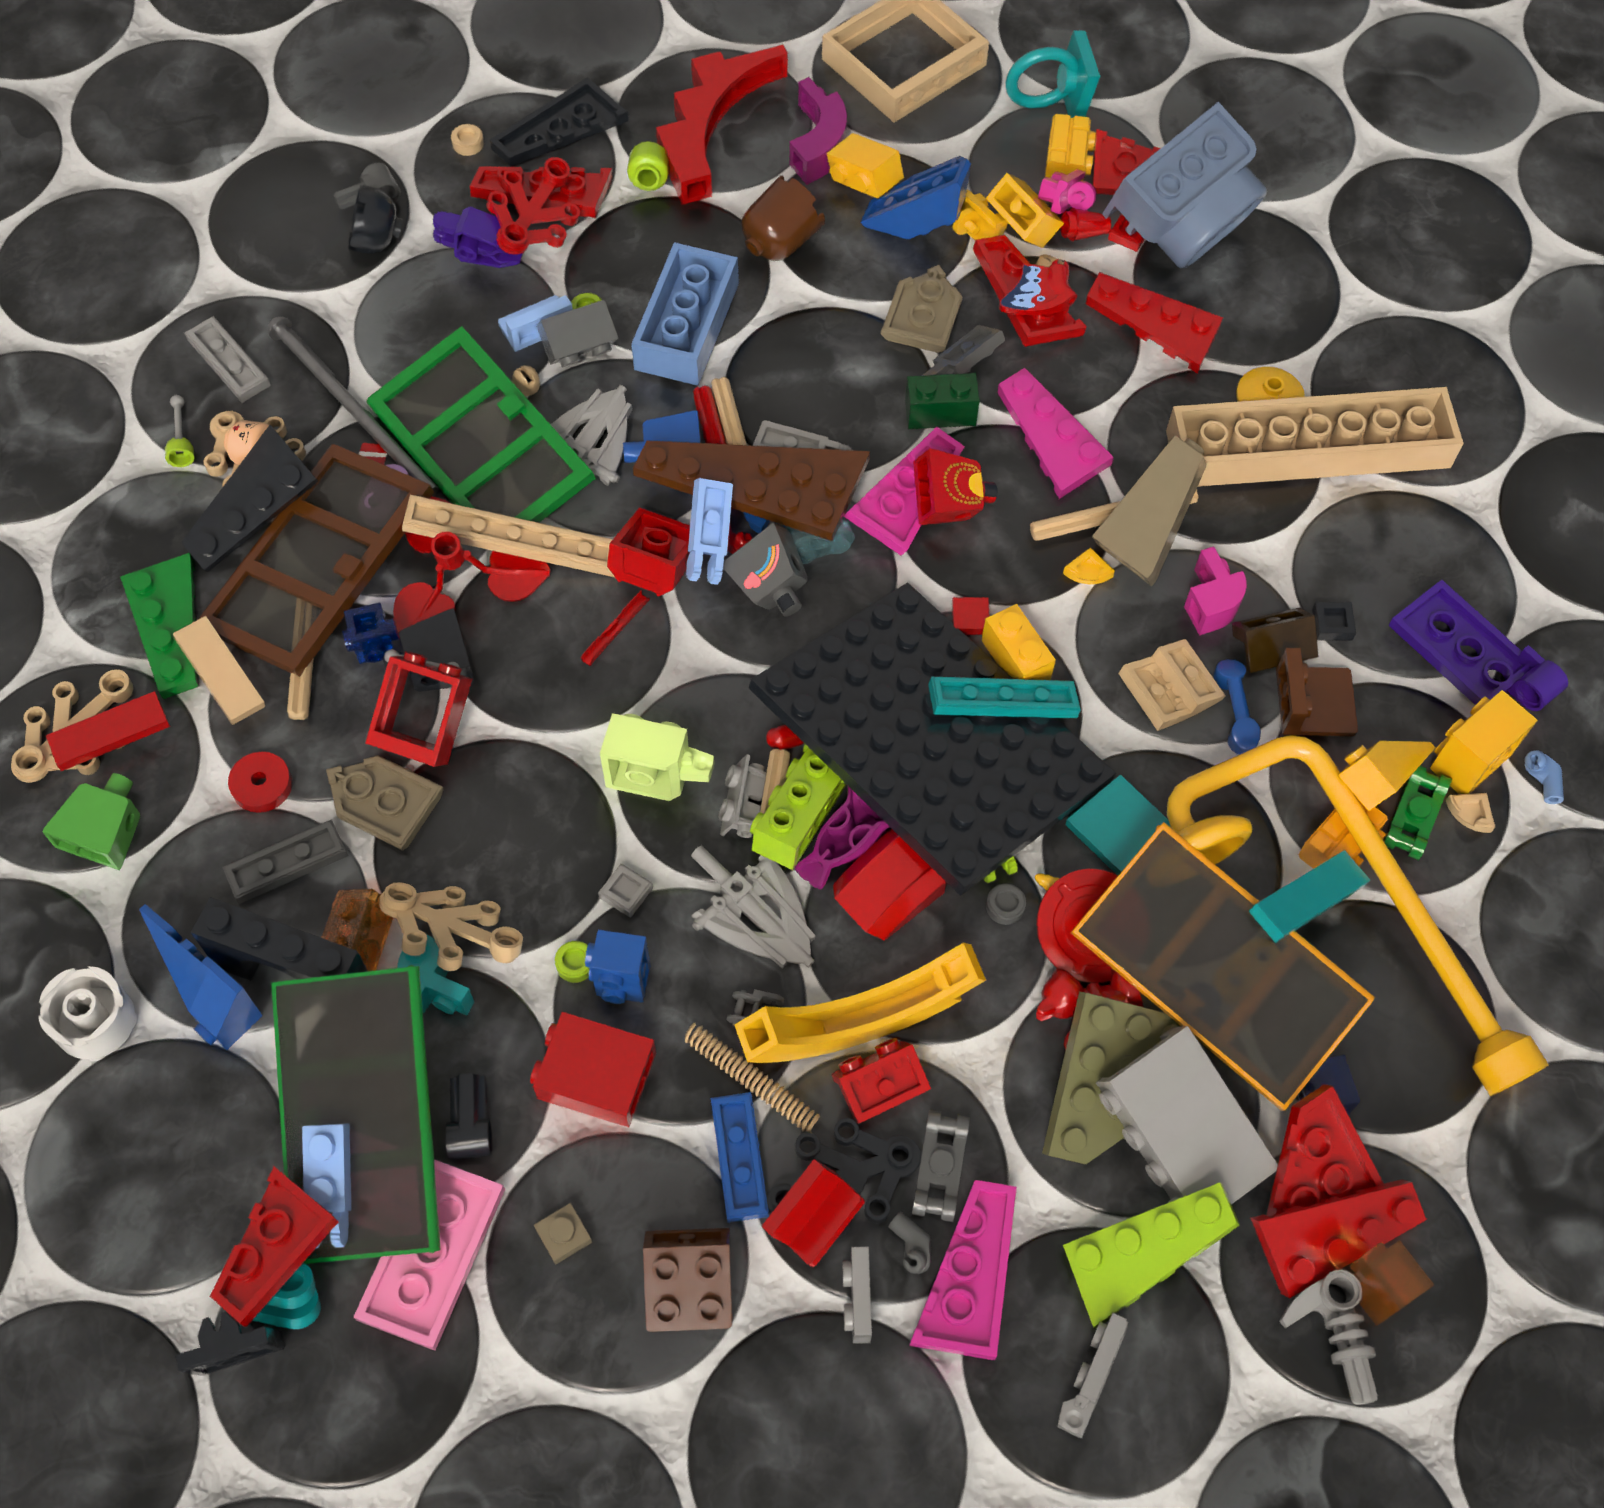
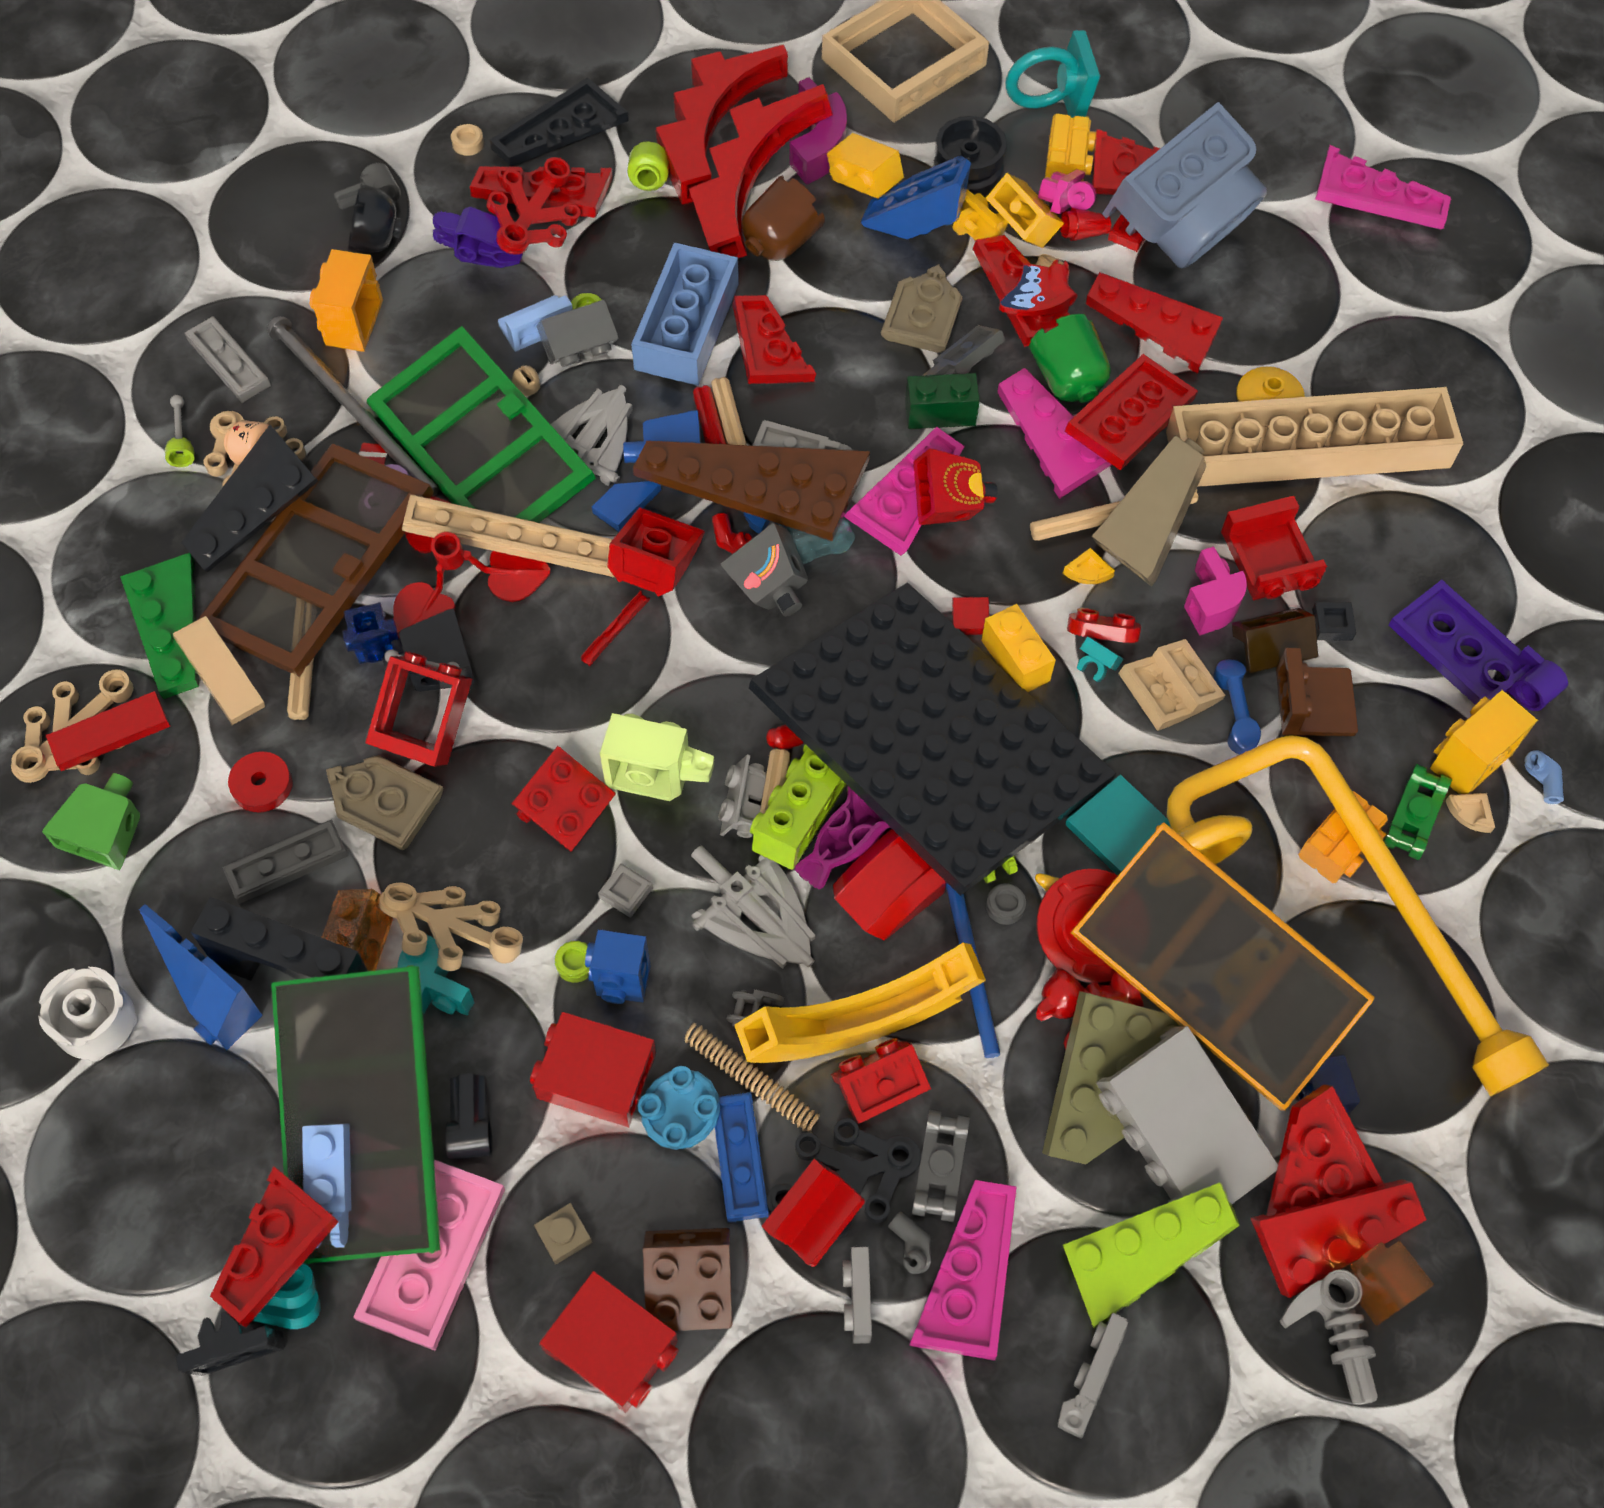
(347, 300): none -> light orange piece
(563, 798): none -> red hinge
(611, 1342): none -> red panel
(623, 501): none -> blue tile
(680, 1108): none -> dark azure dish
(709, 528): light blue hinge -> none
(739, 161): none -> red arch
(765, 344): none -> red wing
(978, 993): none -> blue bar
(980, 143): none -> black wheel
(1003, 697): teal tile -> none
(1072, 359): none -> green cylinder
(1101, 656): none -> teal tile
(1116, 628): none -> red plate
(1130, 411): none -> red plate
(1271, 549): none -> red panel
(1309, 896): teal tile -> none
(1359, 187): none -> dark pink wing
(1382, 769): yellow slope -> none

